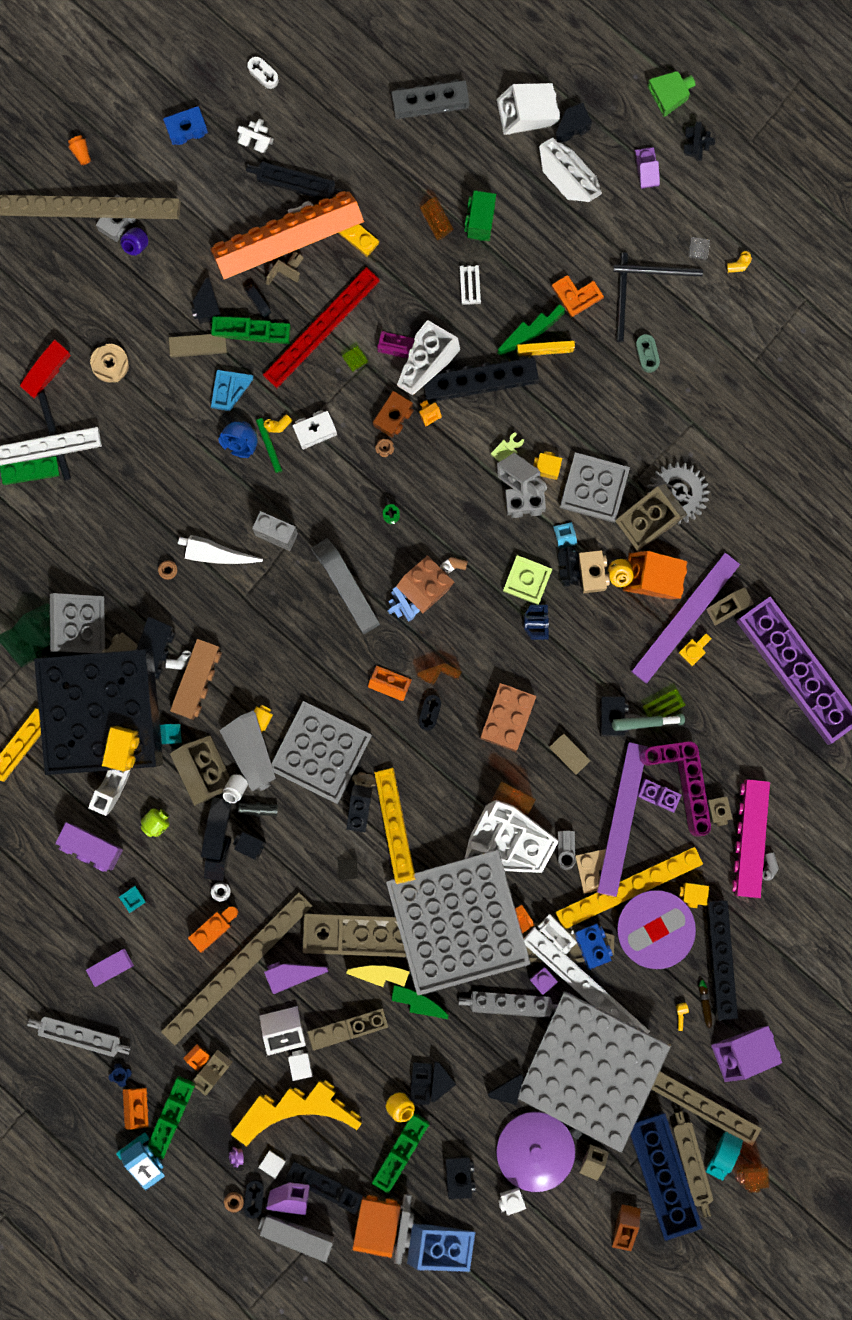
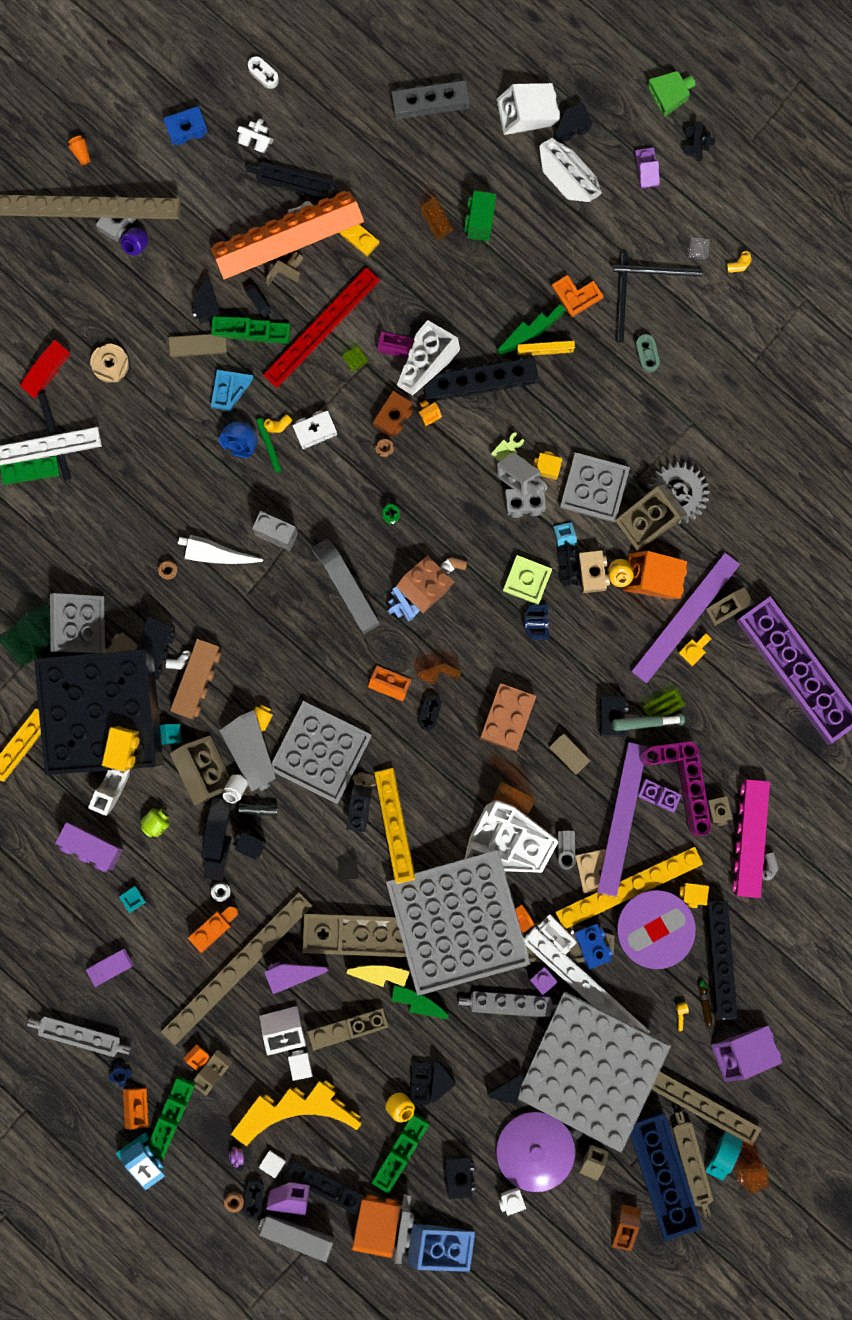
(468, 269): white tile -> none

